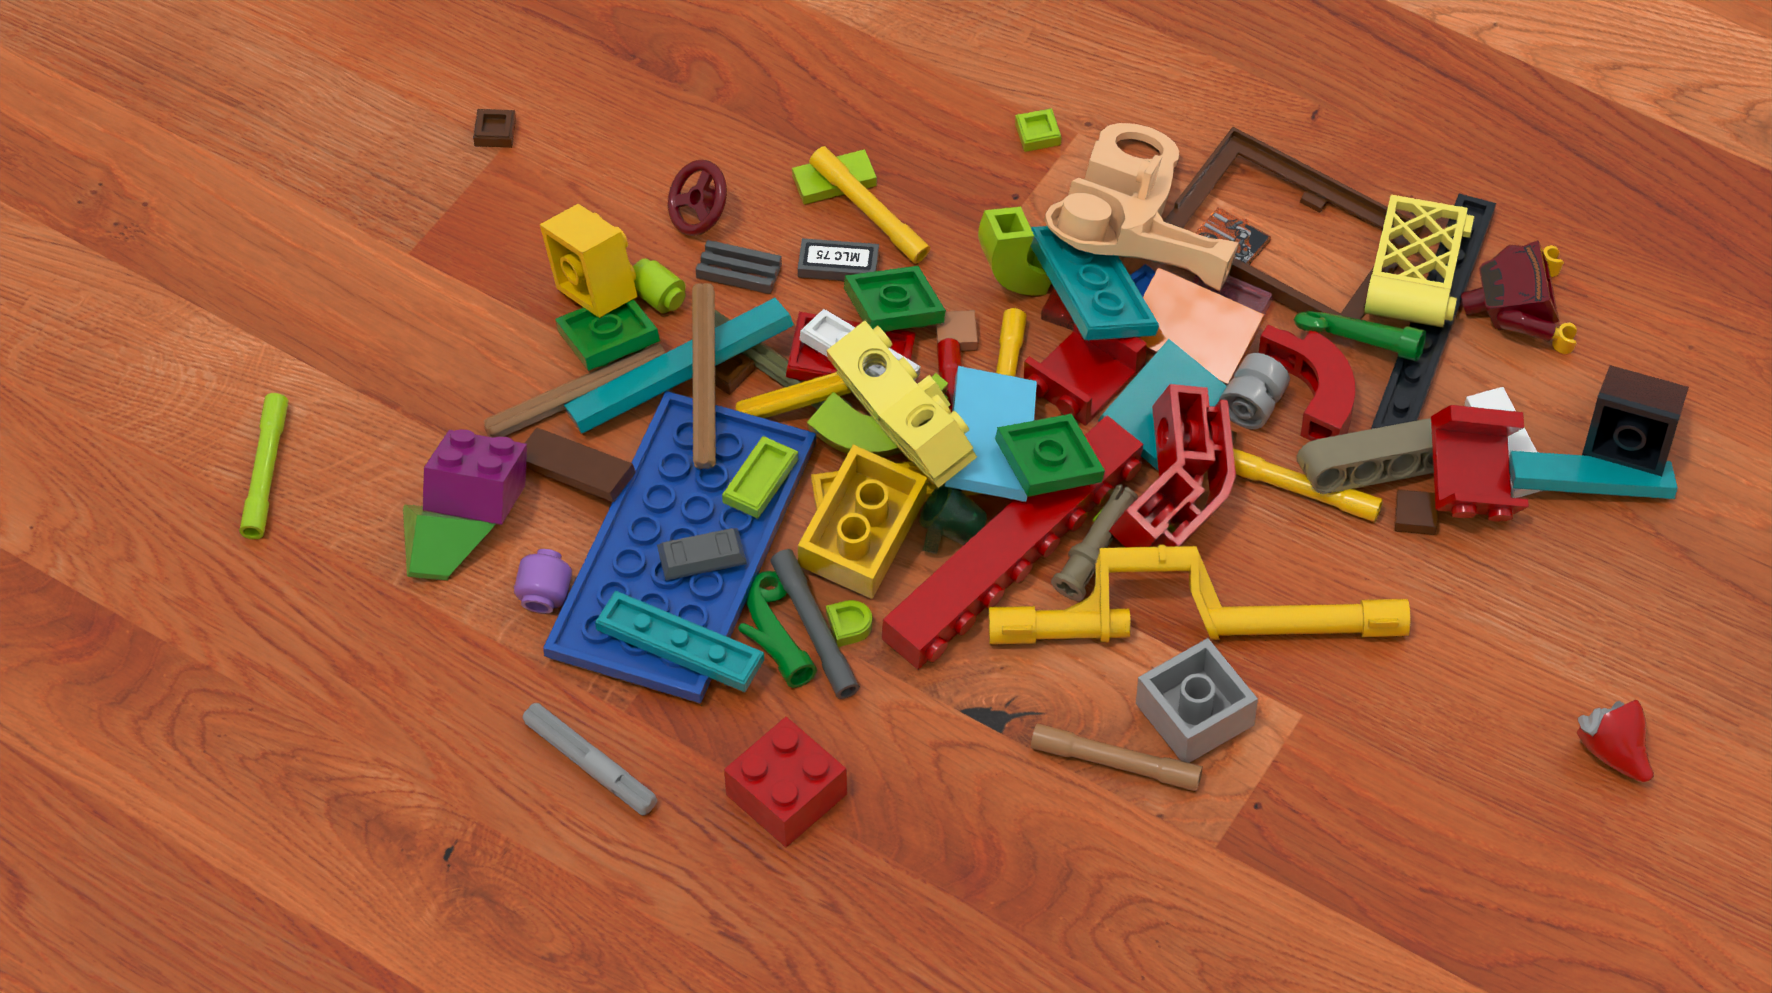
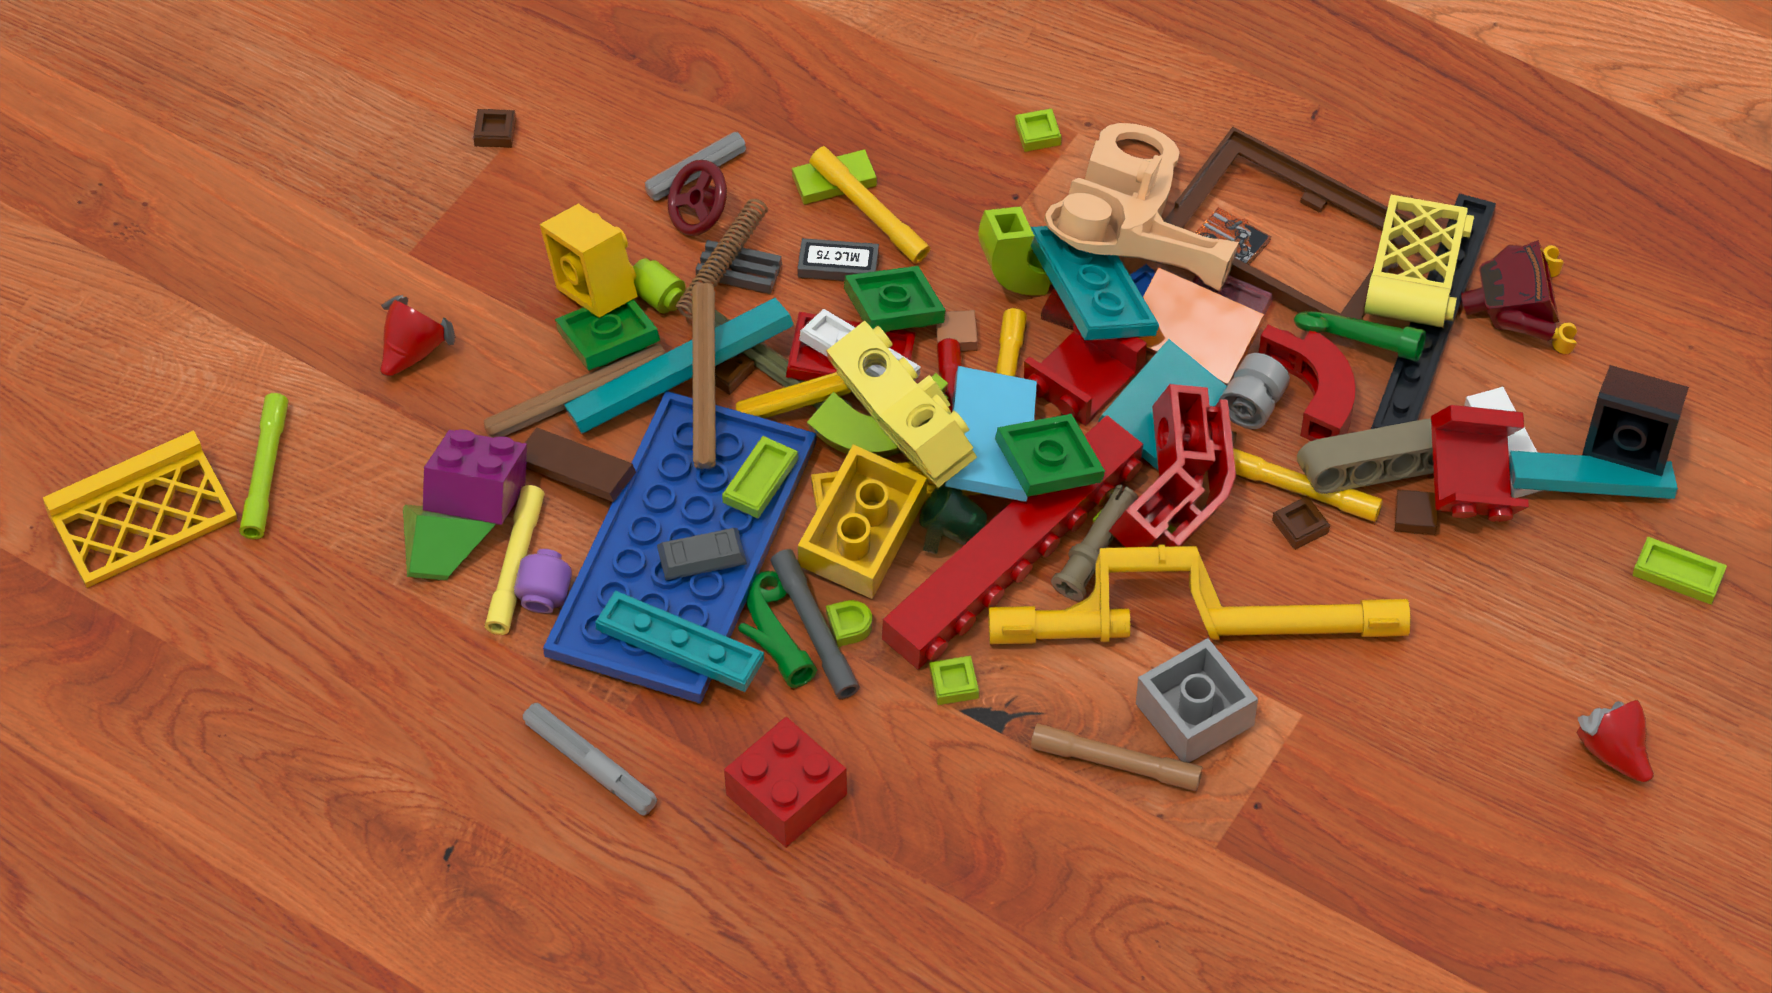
(127, 479): none -> yellow fence
(410, 336): none -> red hat
(504, 599): none -> light yellow piece
(718, 153): none -> light grey axle
(731, 246): none -> medium nougat piece
(954, 680): none -> lime tile
(1301, 522): none -> reddish brown tile
(1679, 570): none -> lime tile

